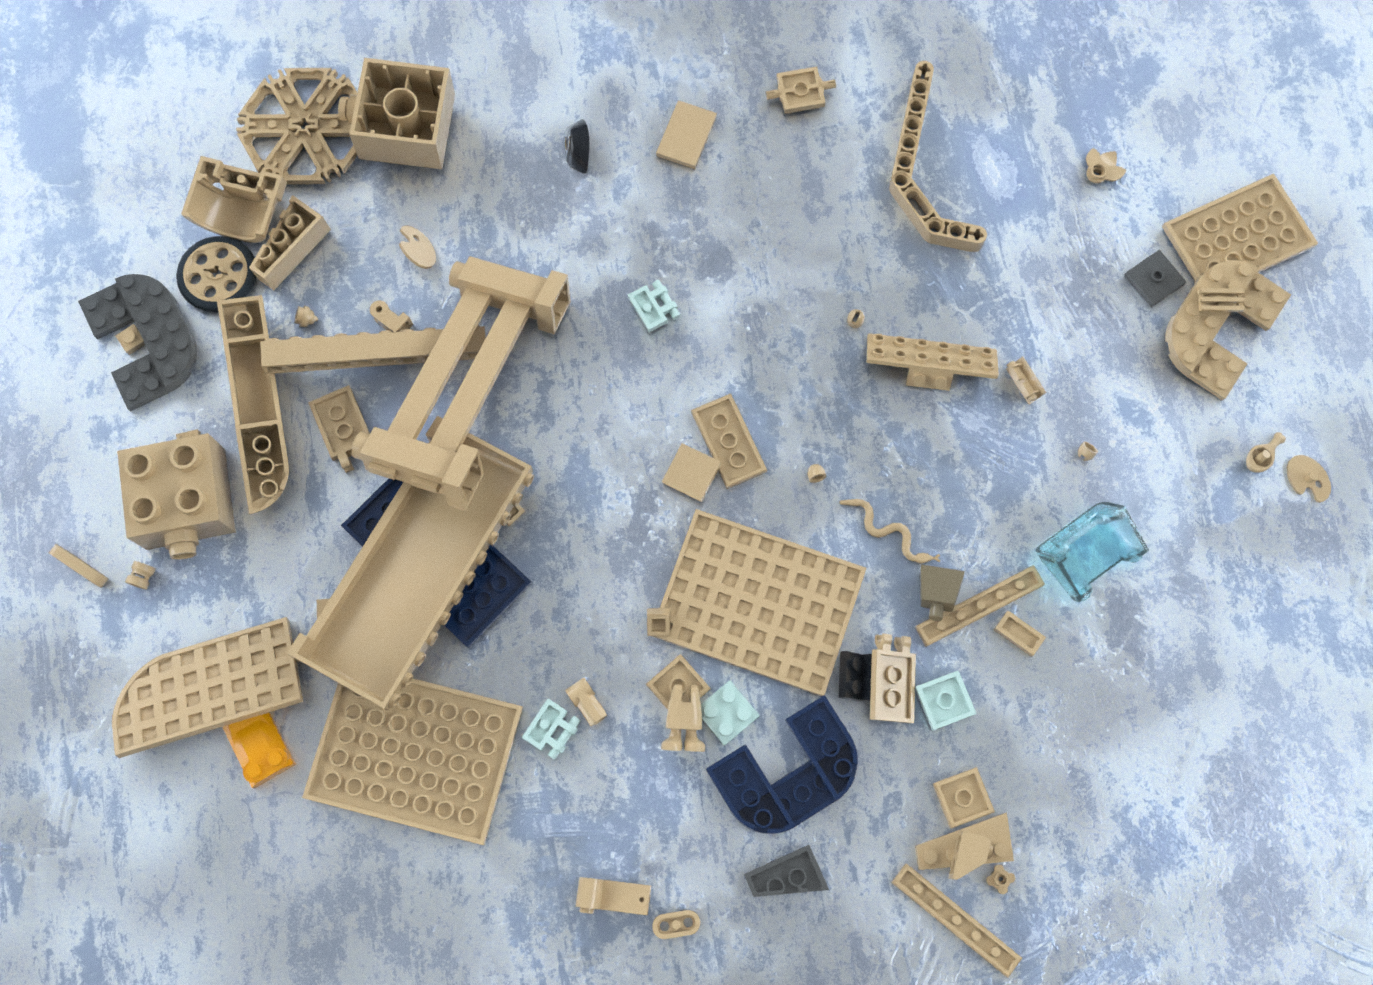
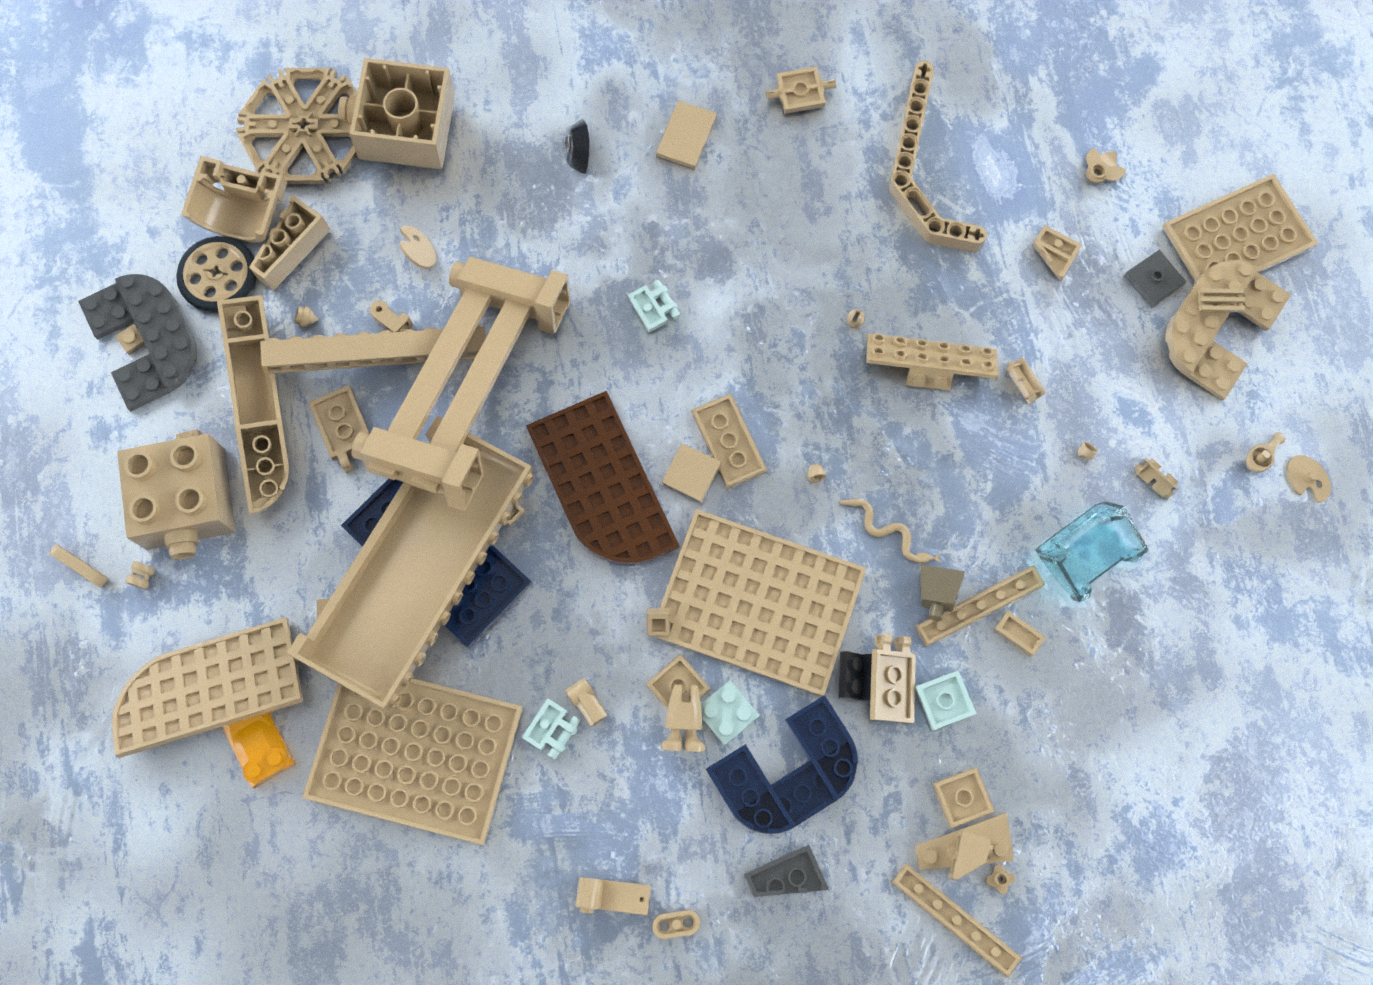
(602, 482): none -> reddish brown plate
(1056, 250): none -> tan wing
(1164, 483): none -> tan hinge

